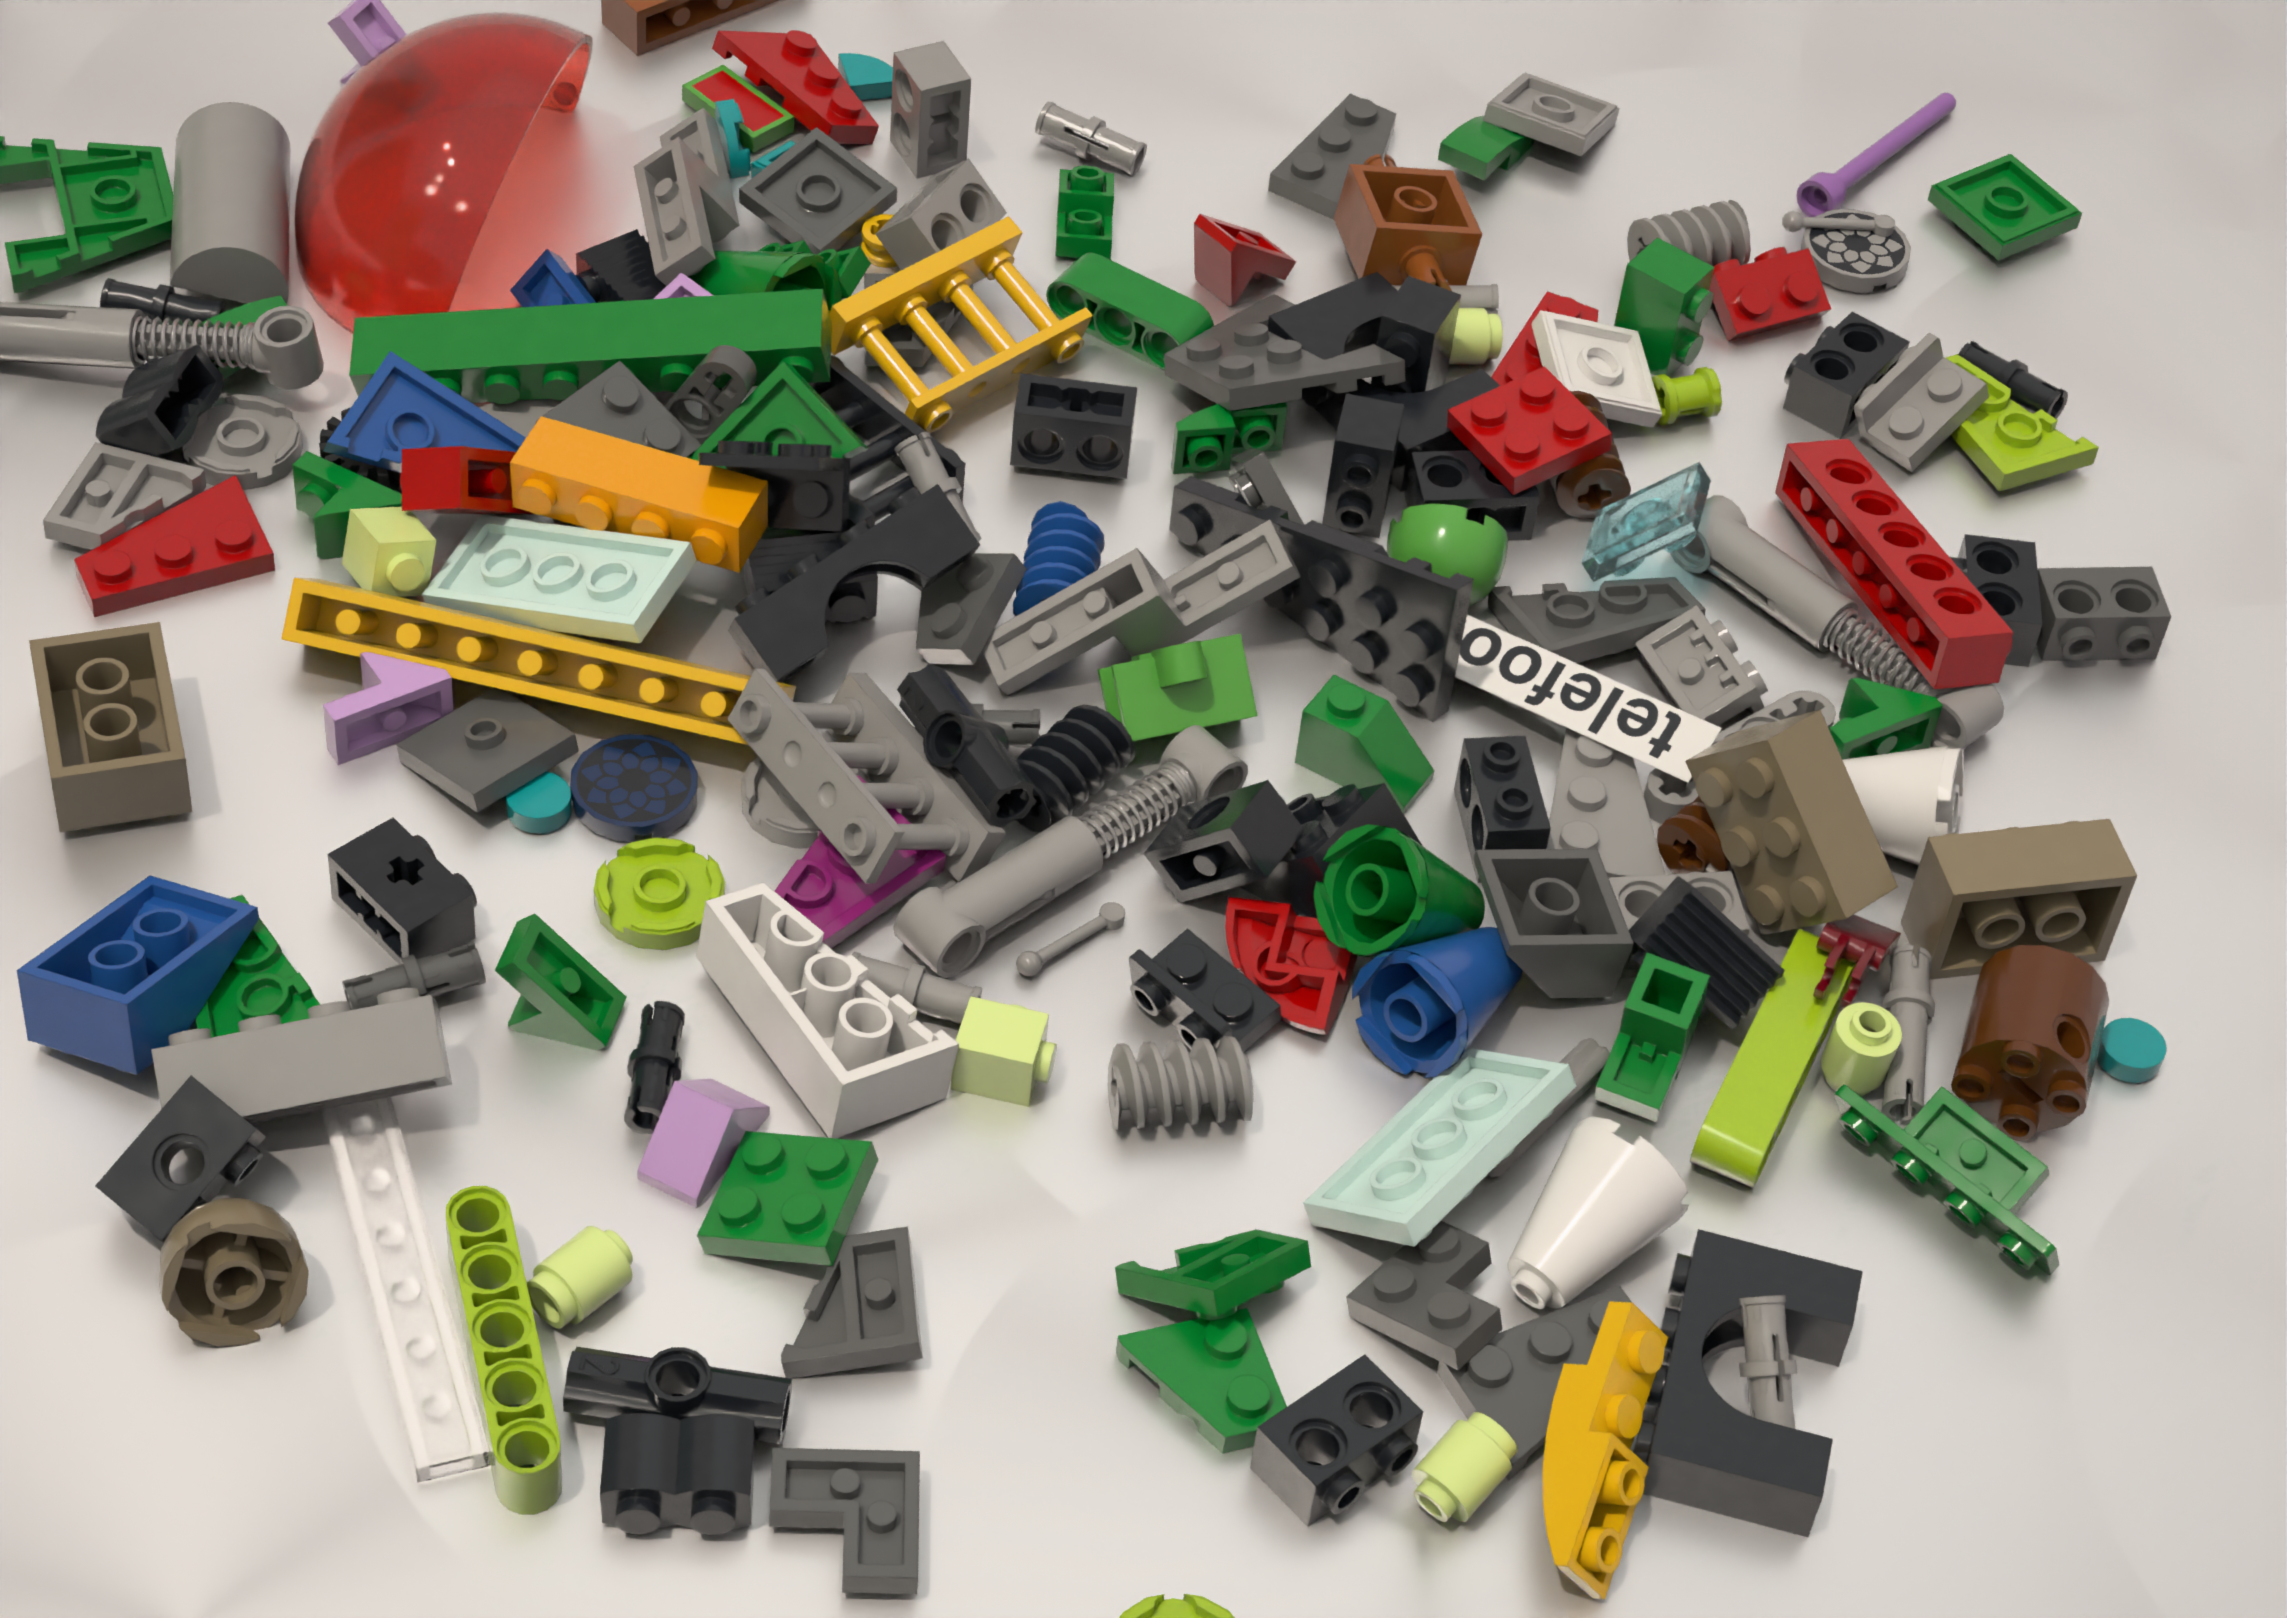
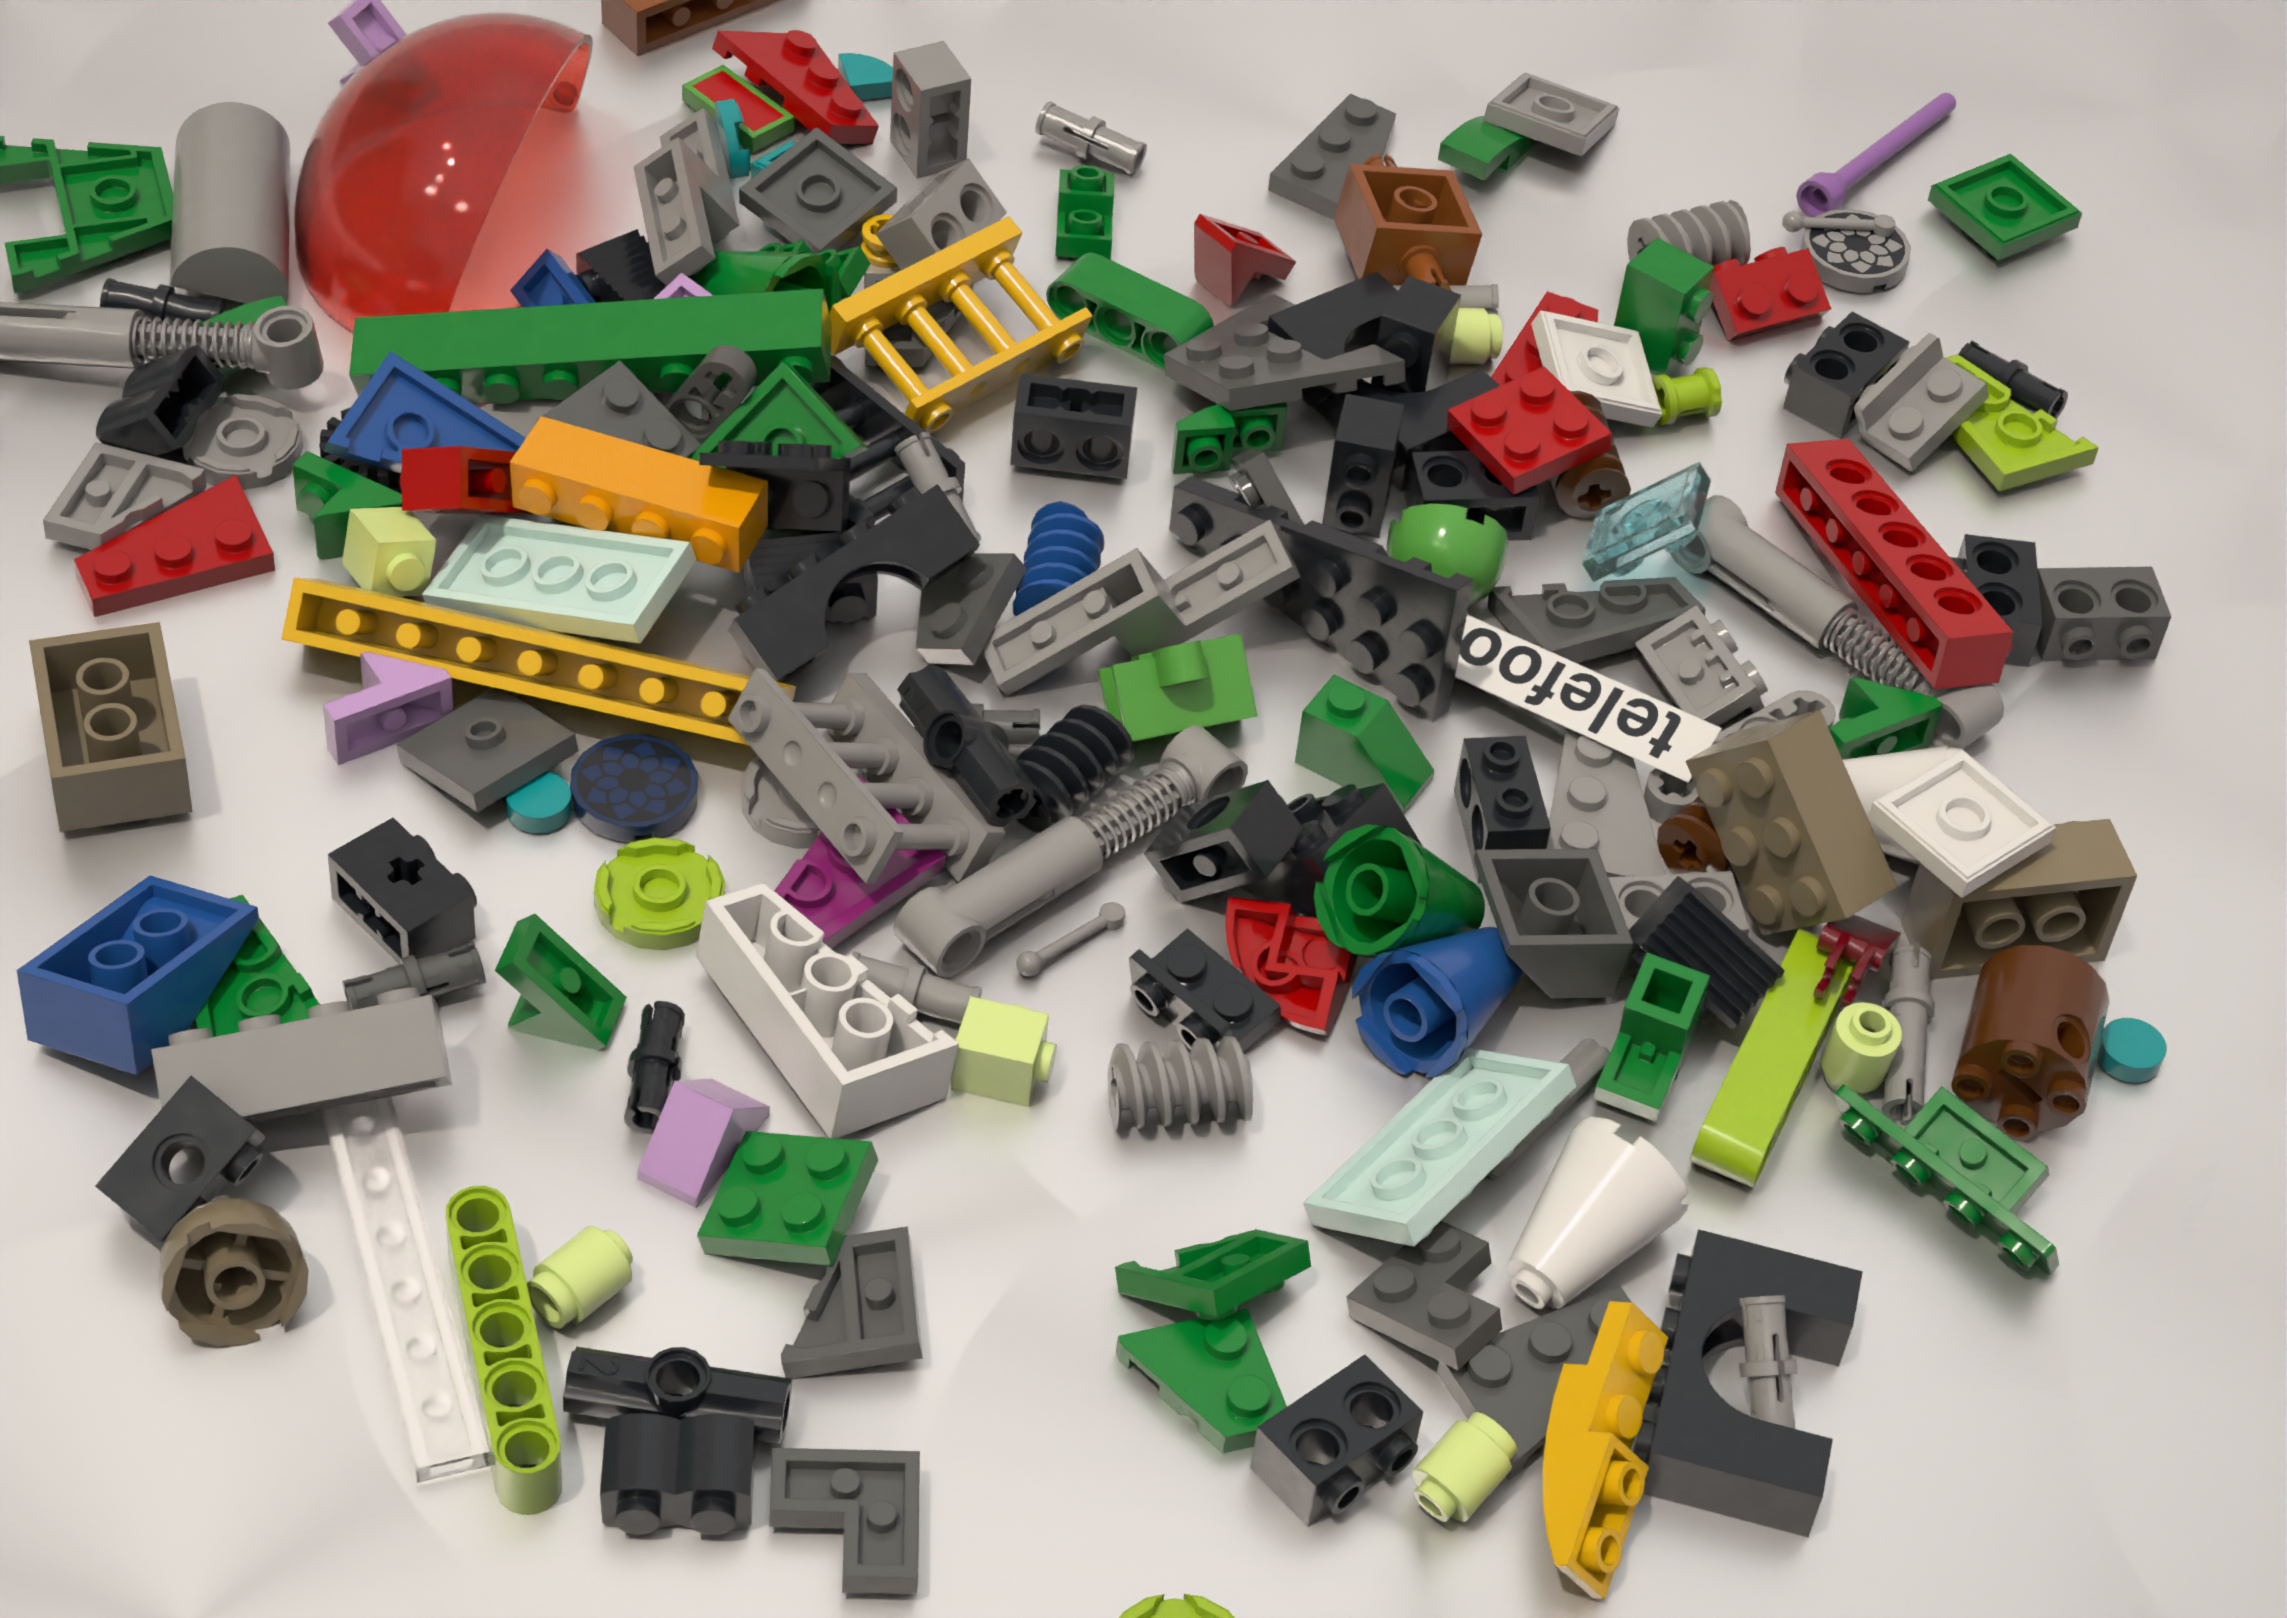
(1961, 823): none -> white plate

